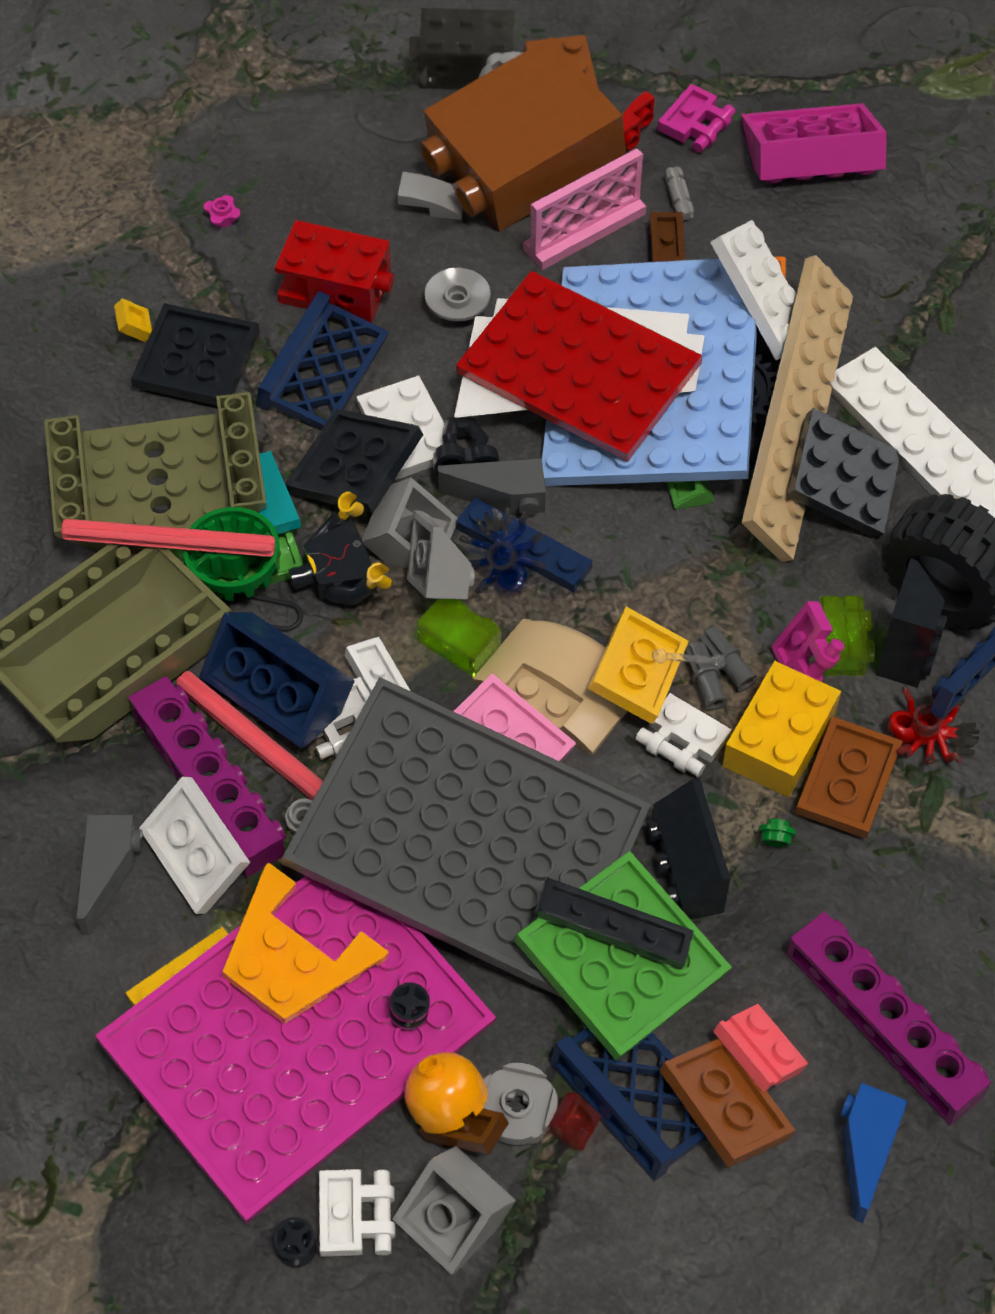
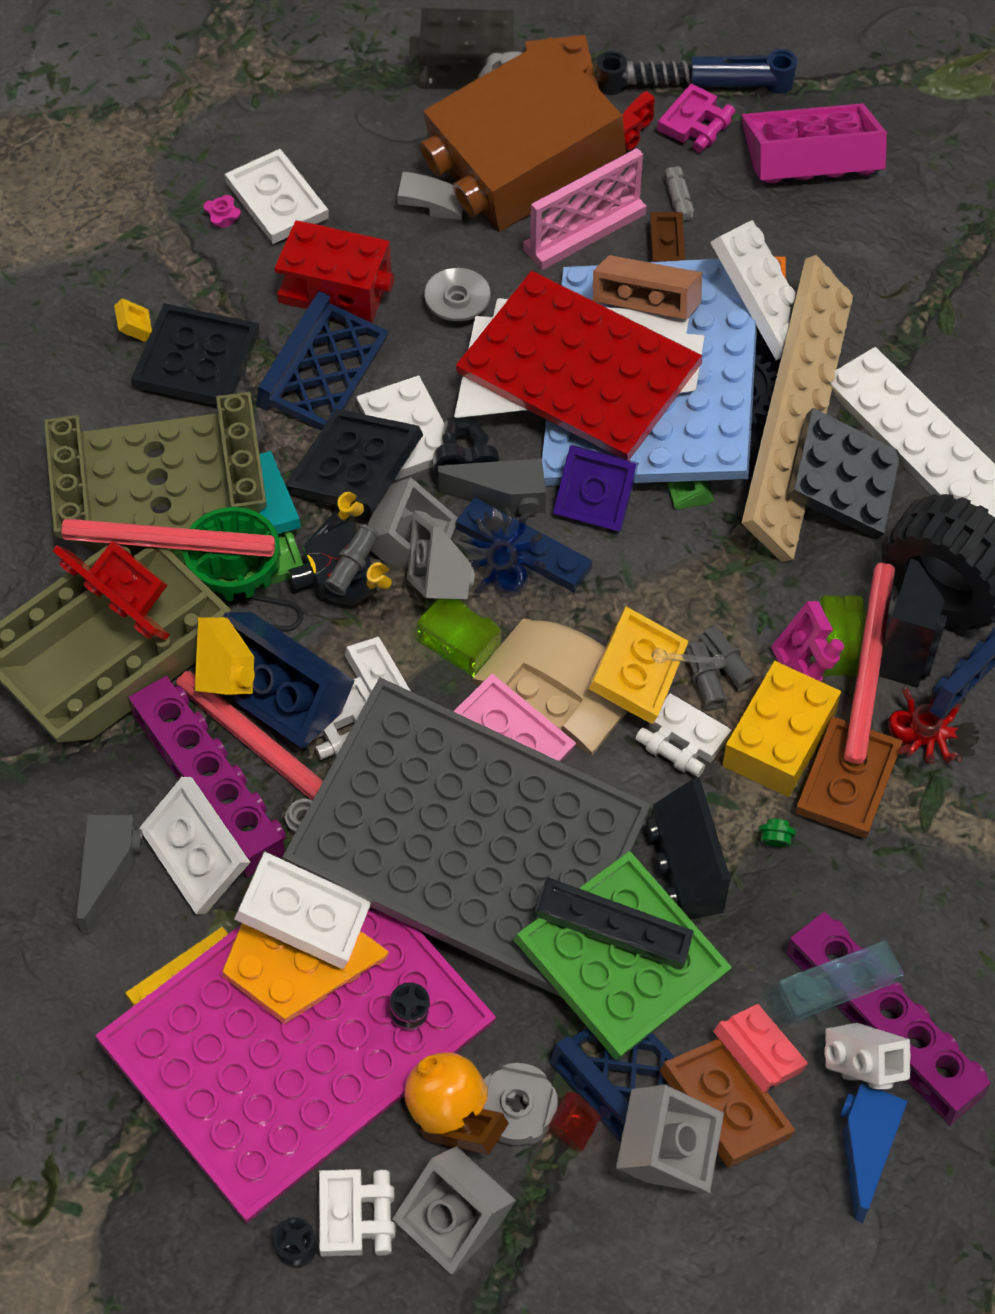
(124, 581): none -> red bracket
(222, 659): none -> yellow slope
(275, 195): none -> white plate
(303, 910): none -> white plate
(351, 559): none -> dark grey pin
(595, 488): none -> dark purple plate
(647, 287): none -> nougat brick
(670, 1139): none -> light grey slope
(771, 71): none -> piece
(840, 980): none -> clear light blue plate
(868, 1055): none -> white brick
(869, 664): none -> coral axle

